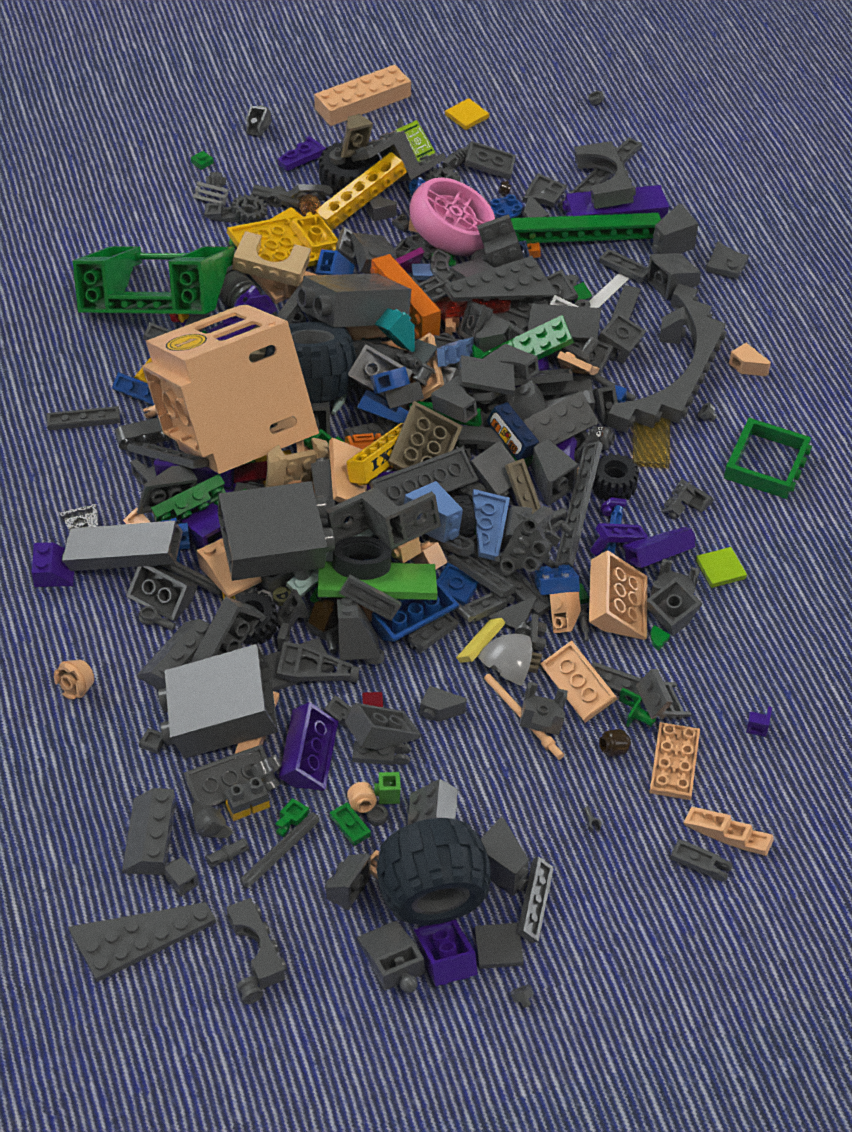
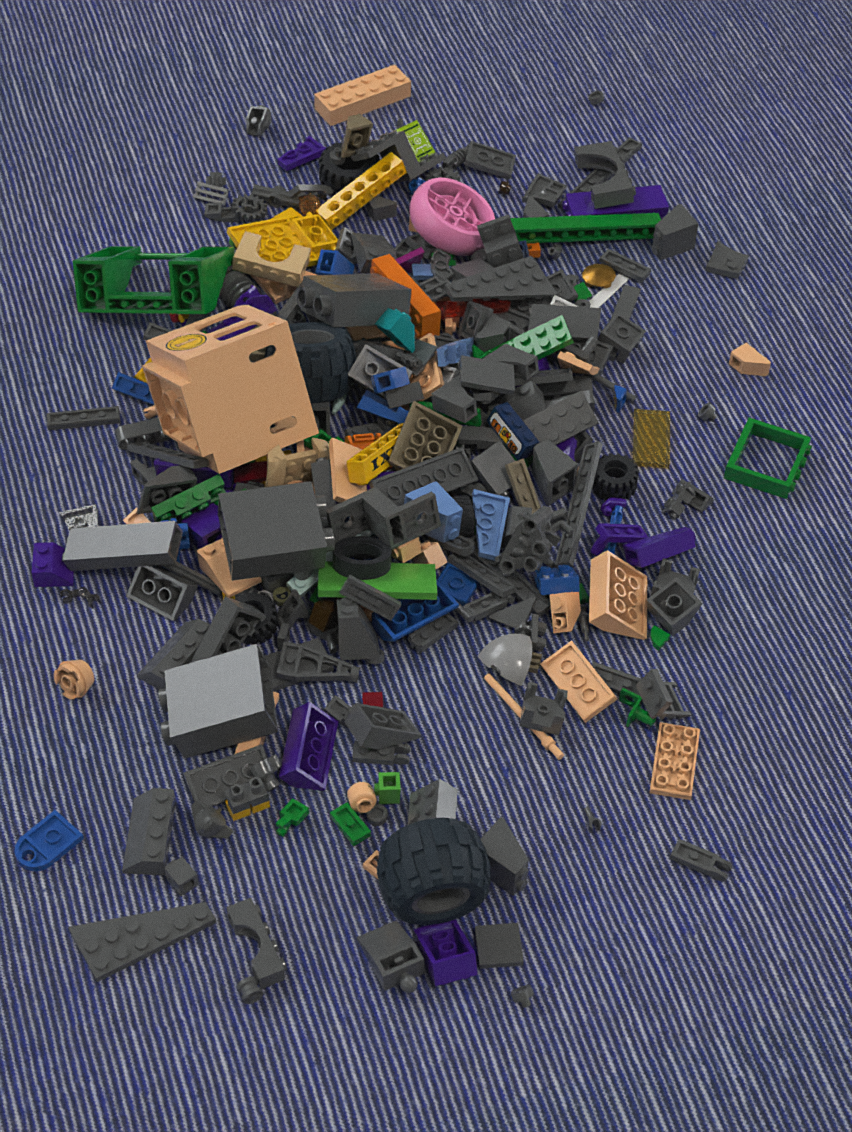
(47, 842): none -> blue tile
(82, 591): none -> clear smoke arm
(149, 615): dark grey plate -> none
(152, 741): dark grey tile -> none
(202, 160): green plate -> none
(227, 852): dark grey pin -> none
(279, 850): dark grey axle -> none
(349, 880): dark grey slope -> none
(401, 222): dark grey tile -> none
(424, 374): dark grey bush -> none
(441, 705): dark grey slope -> none
(467, 114): yellow tile -> none
(480, 640): light yellow tile -> none
(506, 206): blue dish -> none
(535, 900): dark grey plate -> none
(555, 251): none -> dark grey arm
(598, 275): none -> pearl gold dish
(603, 435): dark grey head -> none
(604, 400): dark grey slope -> none
(614, 742): dark brown head -> none
(670, 269): dark grey slope -> none
(672, 326): dark grey slope -> none
(674, 400): dark grey arch -> none
(721, 567): lime tile -> none
(722, 828): light nougat slope -> none
(759, 723): dark purple panel -> none

